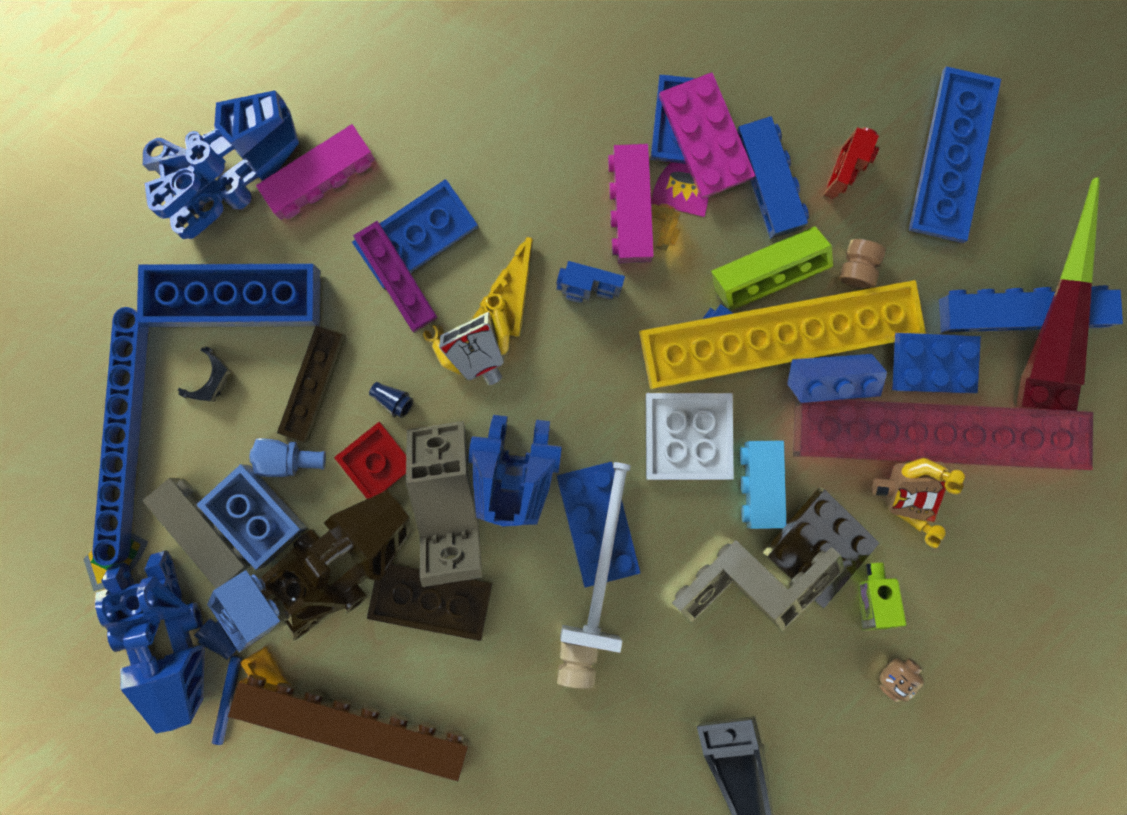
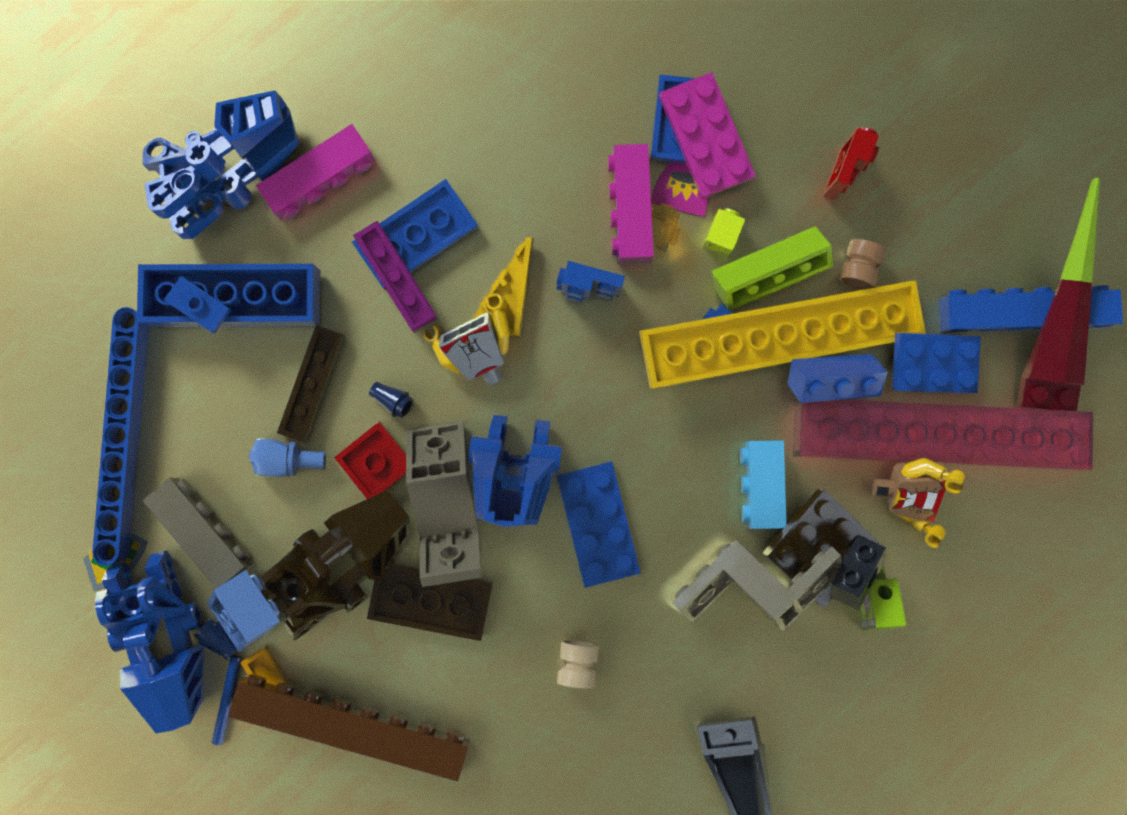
(197, 304): none -> blue plate
(215, 383): black helmet -> none
(252, 516): medium blue brick -> none
(591, 633): white tile -> none
(689, 436): white plate -> none
(724, 231): none -> neon yellow brick
(773, 183): blue brick -> none
(858, 572): none -> black brick
(901, 679): medium nougat head -> none
(954, 154): blue plate -> none

